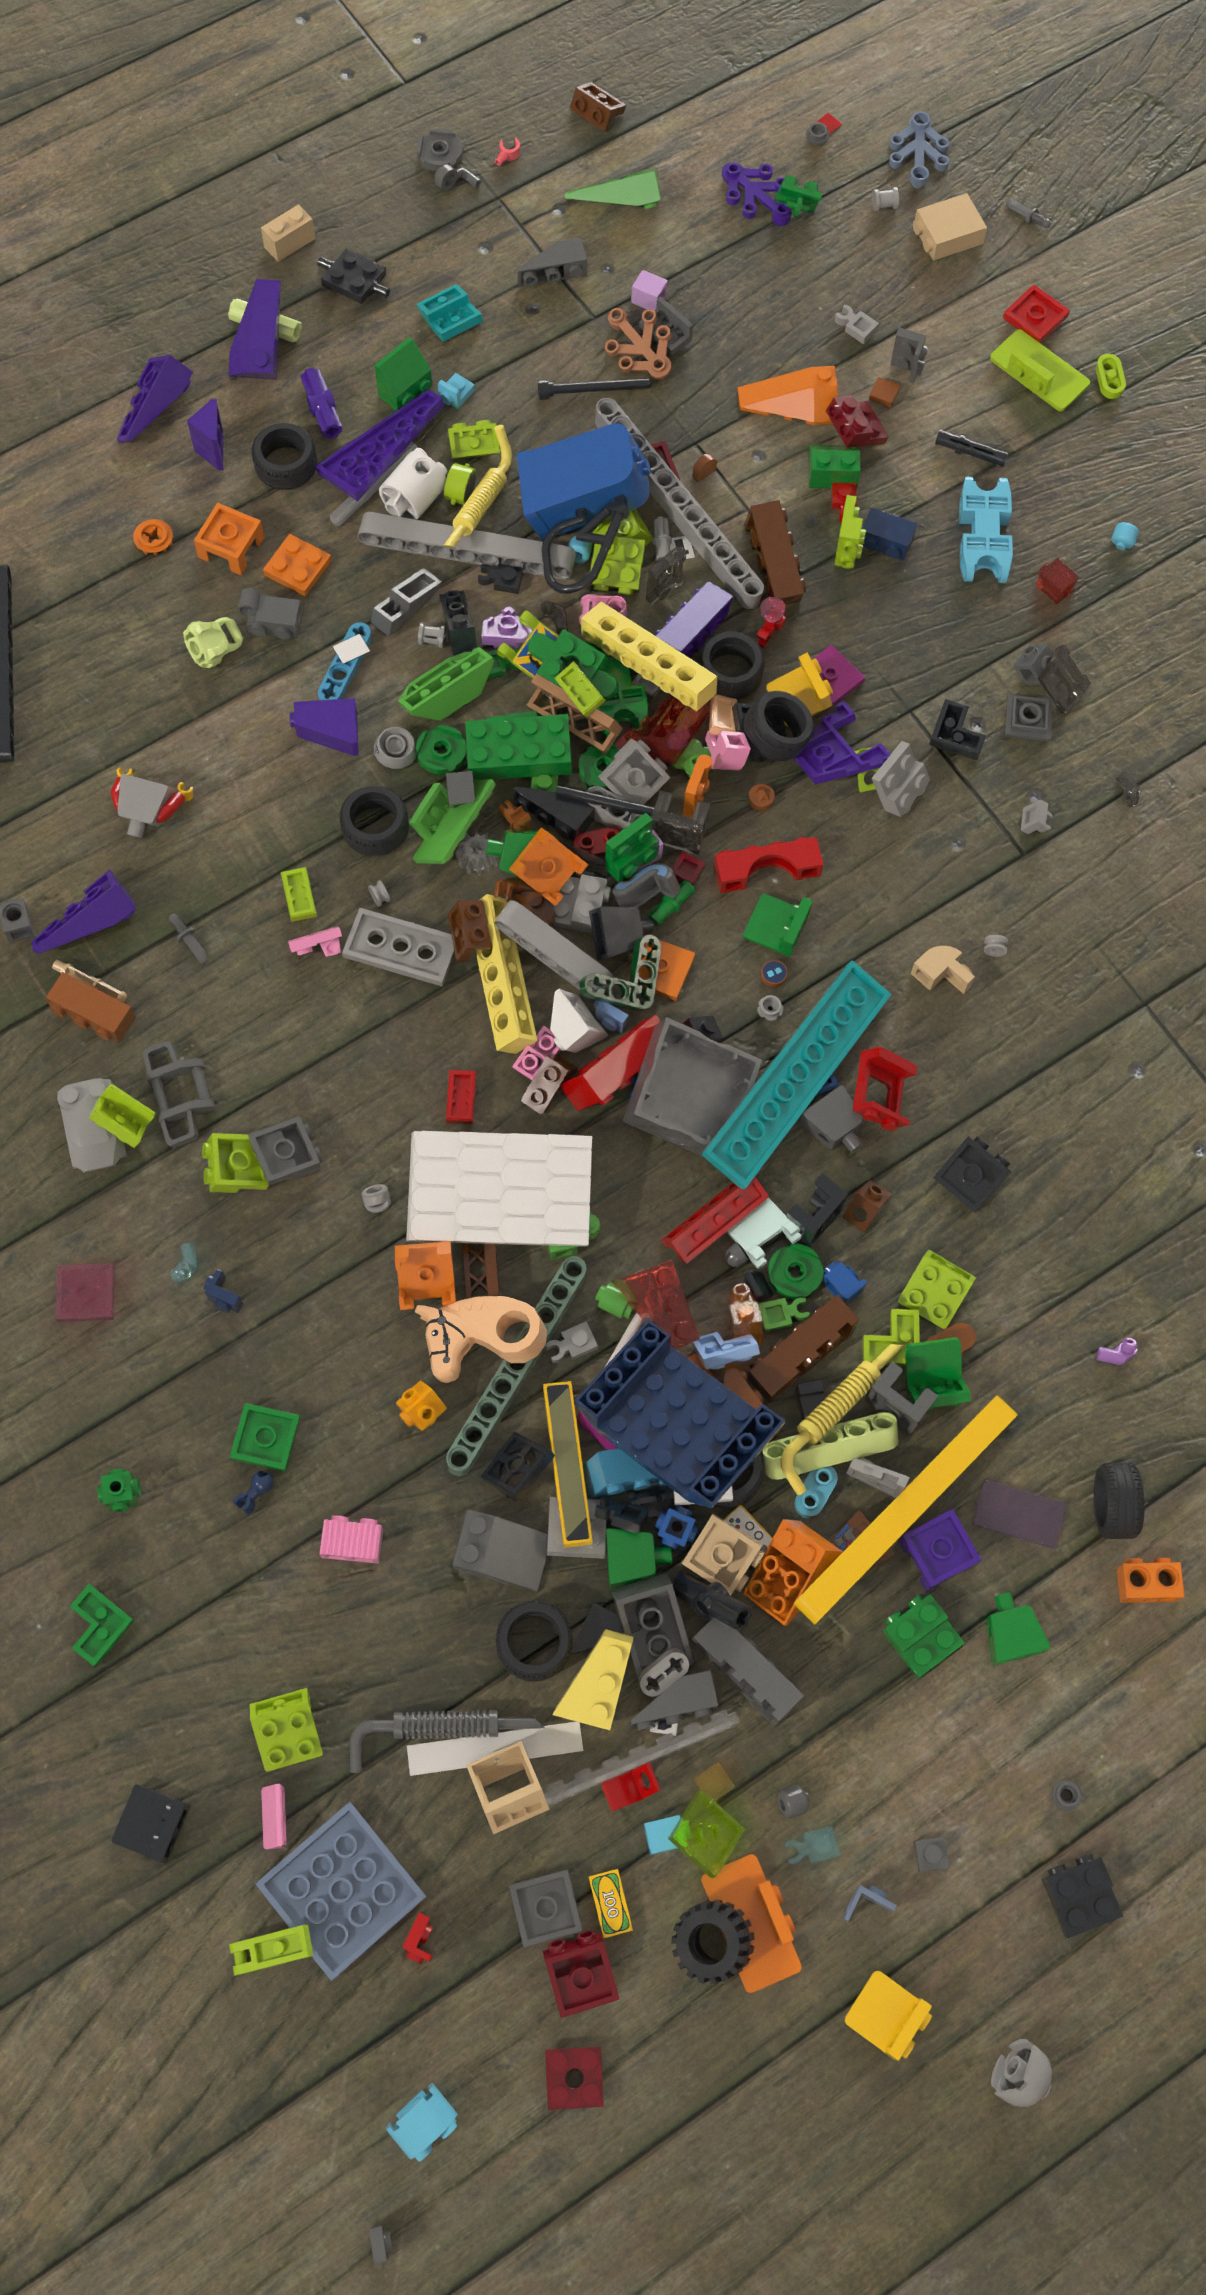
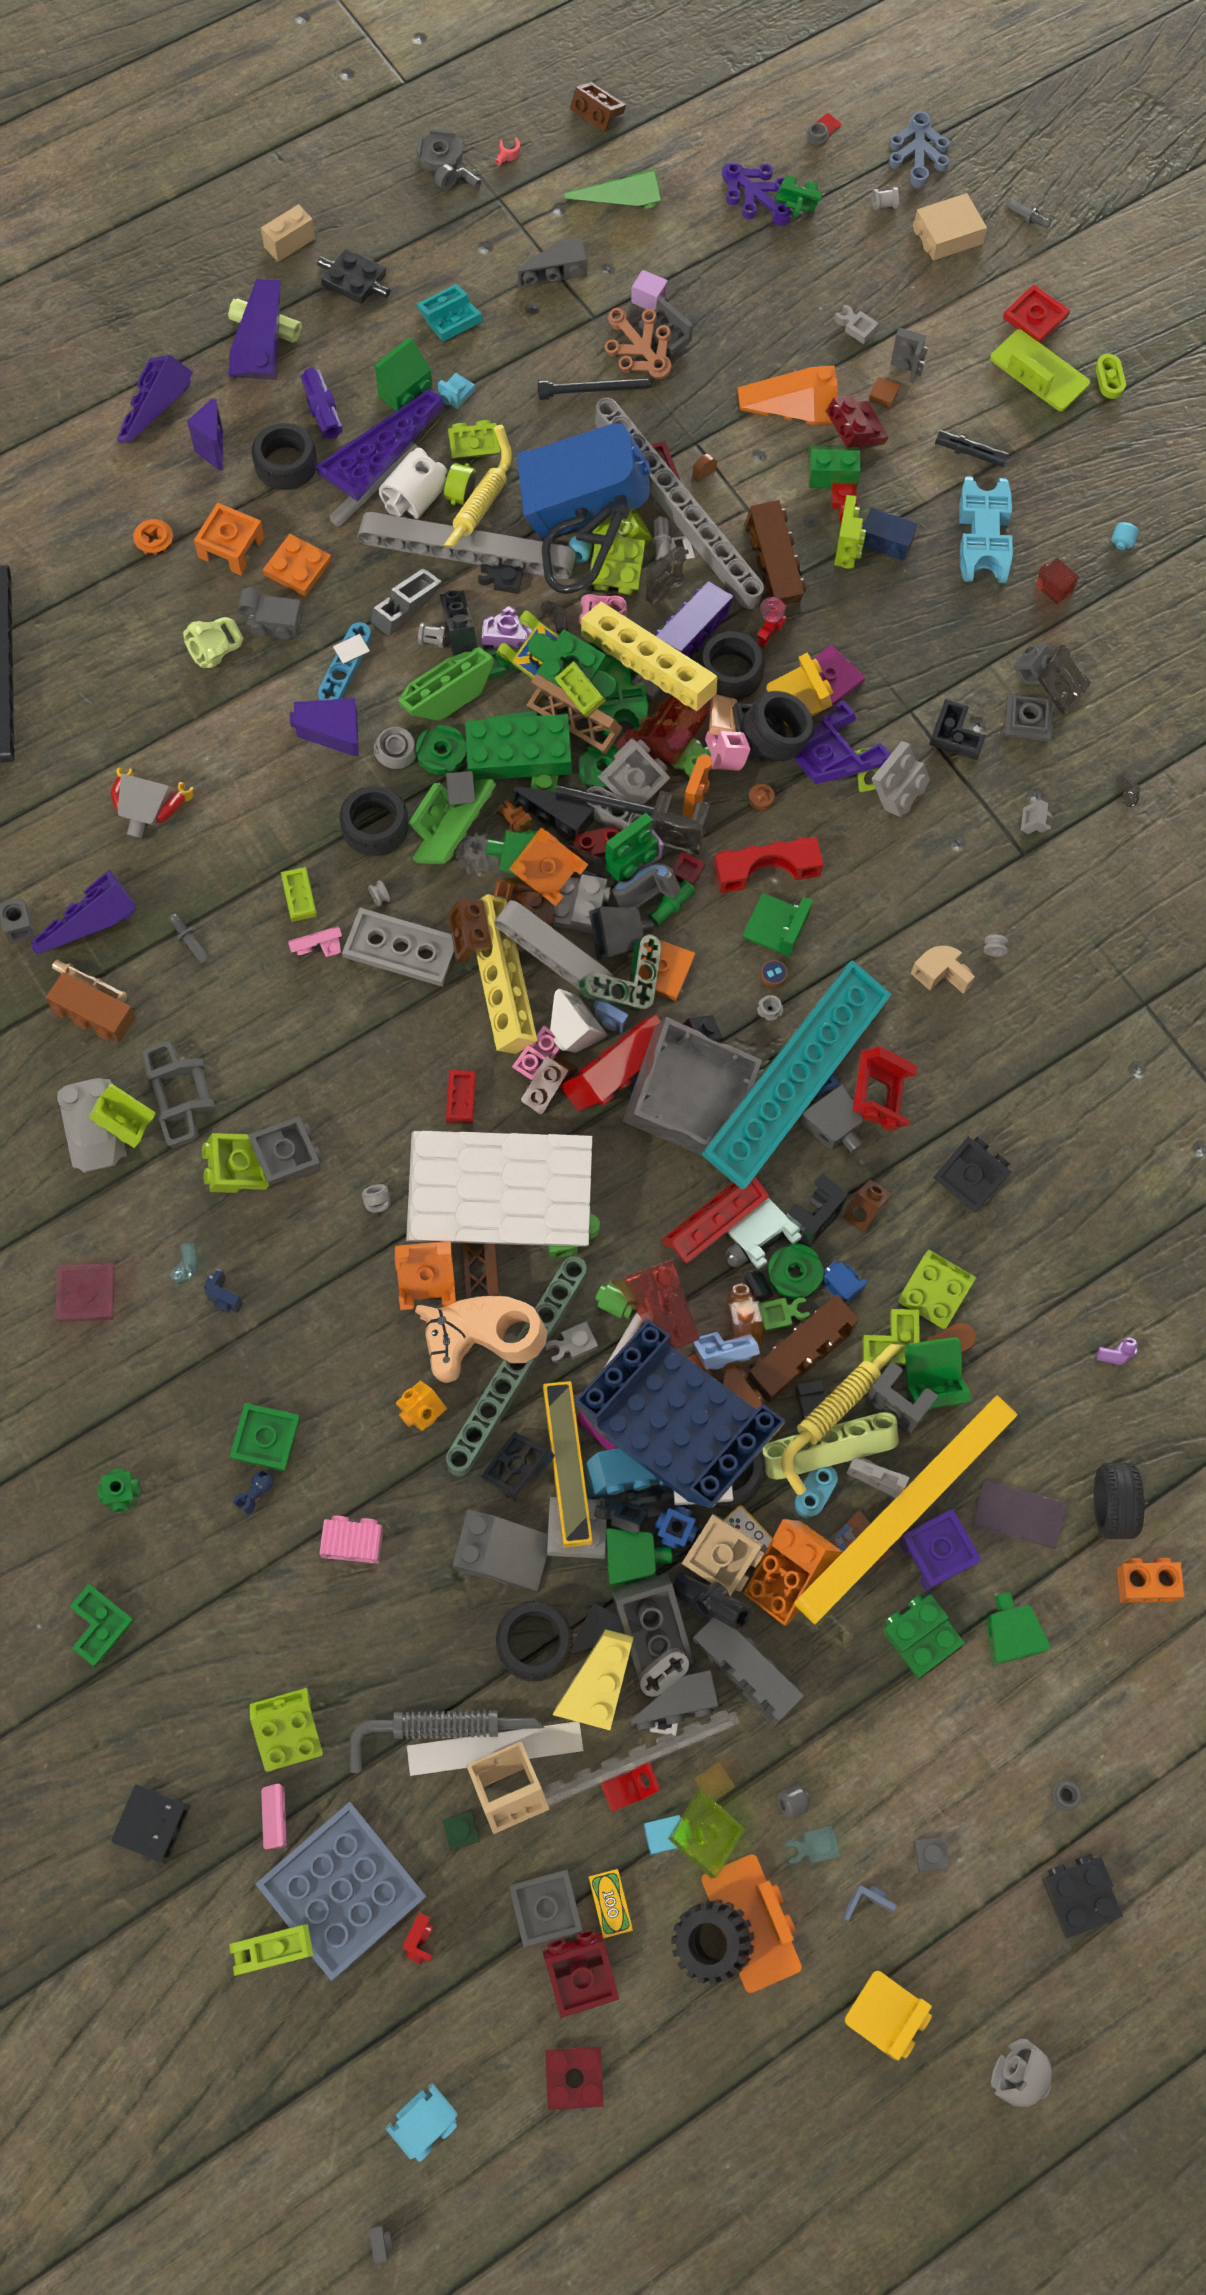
(461, 1831): none -> dark green plate

